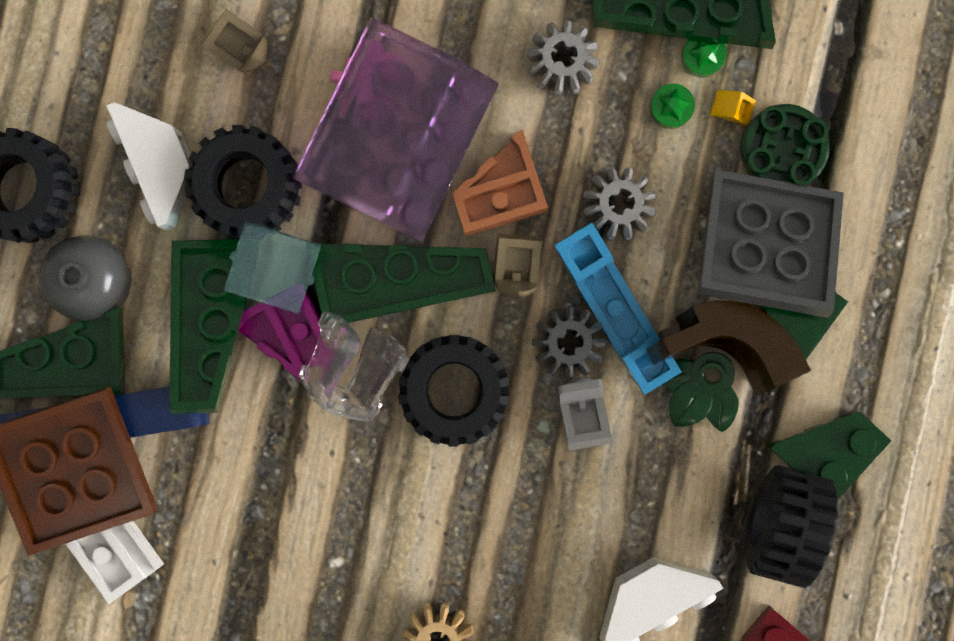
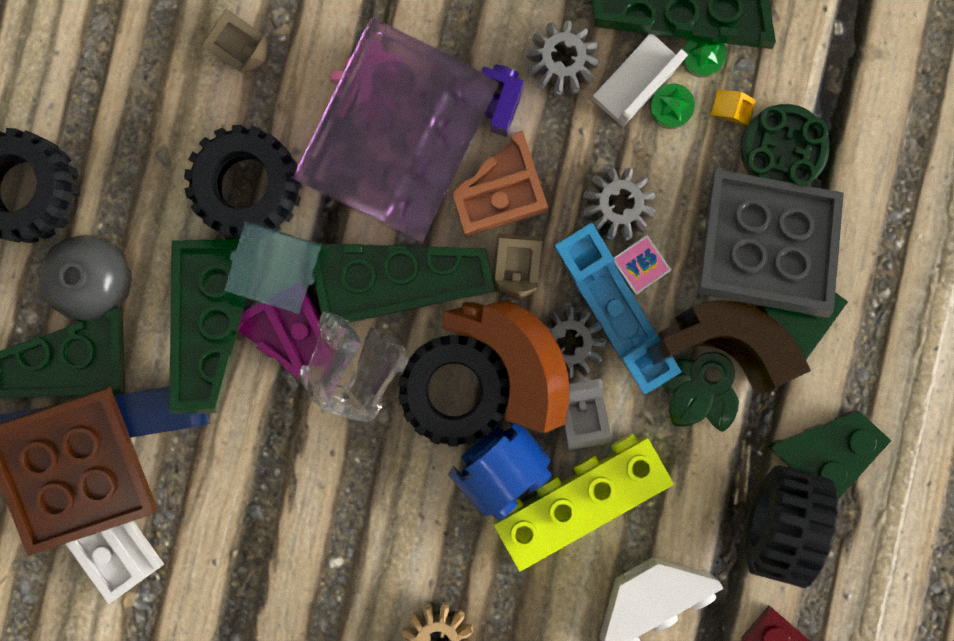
(155, 161): white slope -> none
(501, 470): none -> blue brick
(503, 106): none -> dark purple bracket
(531, 357): none -> dark orange arch
(583, 501): none -> neon yellow brick
(638, 79): none -> white panel
(641, 265): none -> tile

